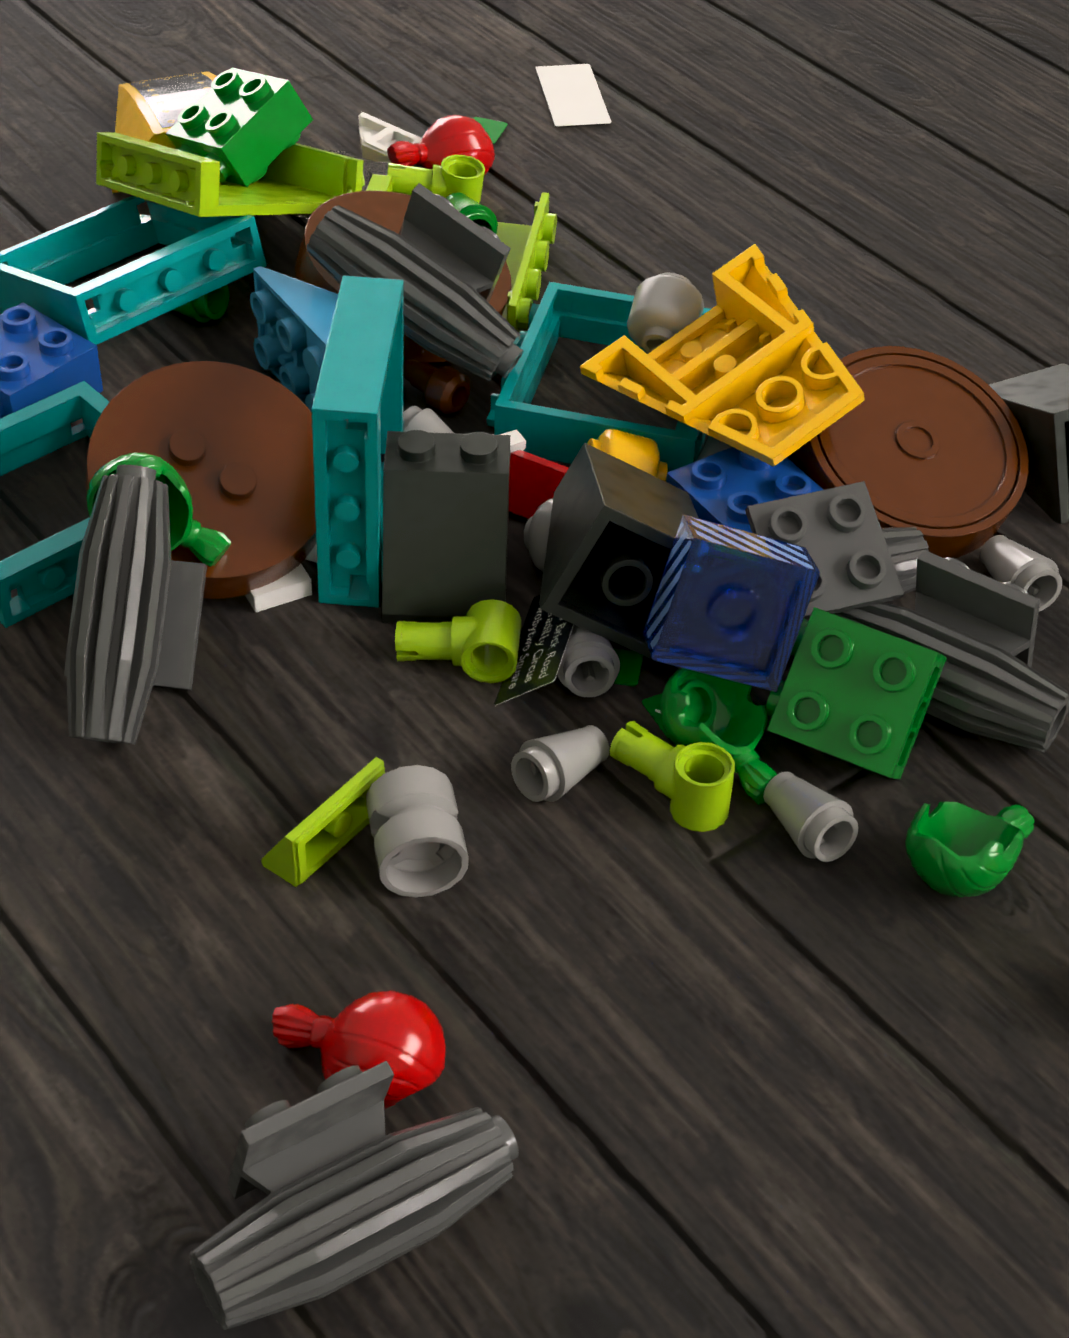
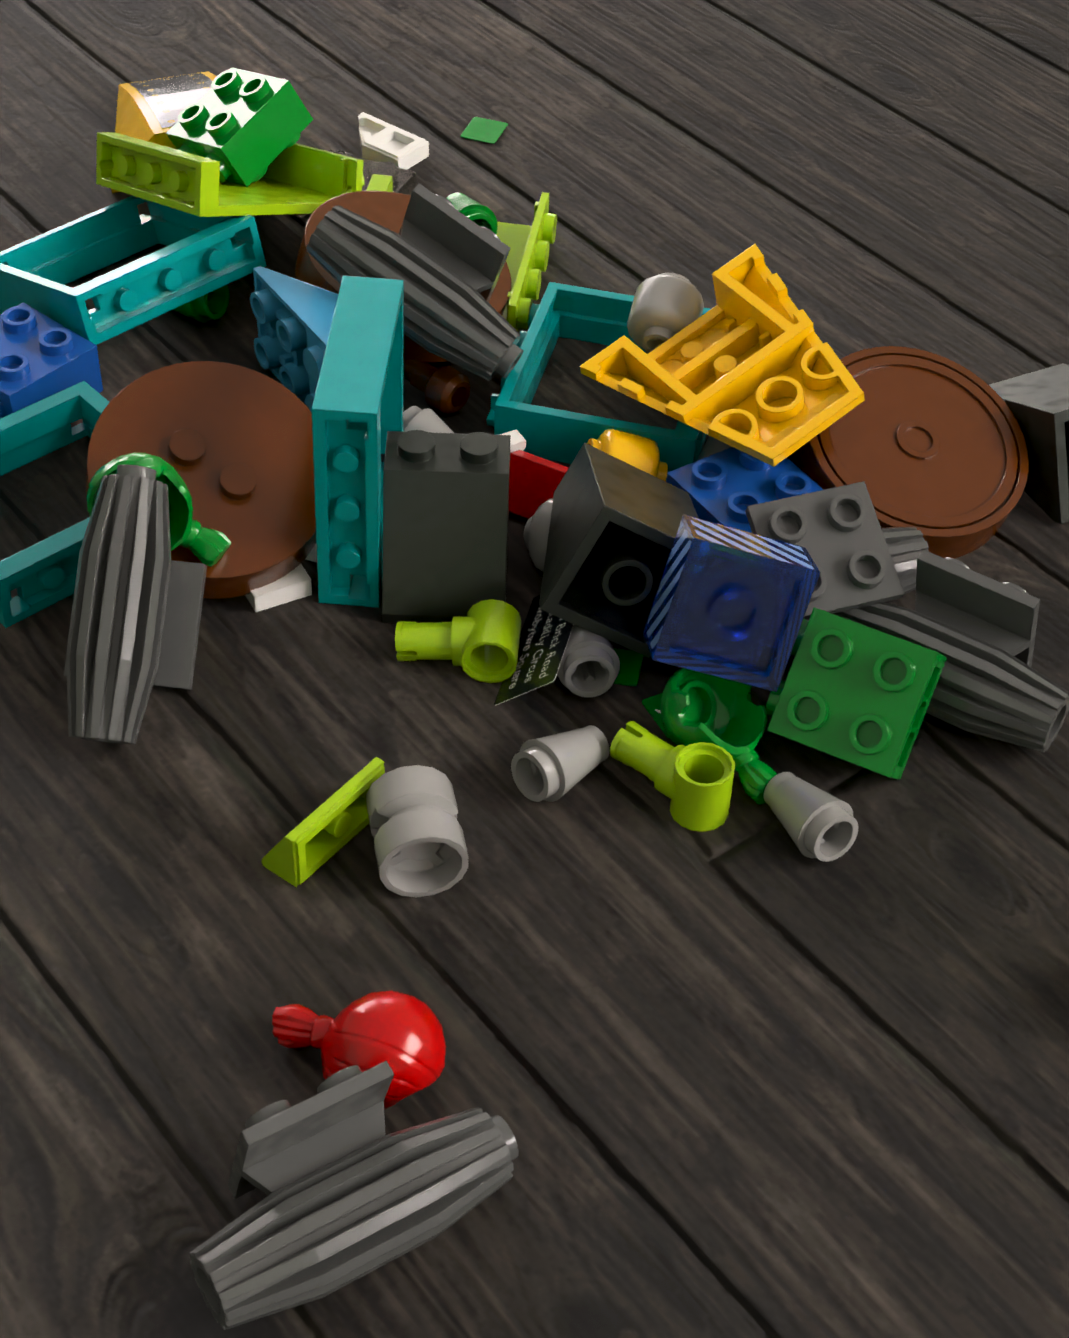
(445, 138): red hair -> none
(454, 175): lime pin -> none
(573, 95): white sticker -> none
(964, 849): green hair -> none
(1022, 566): light grey cone -> none

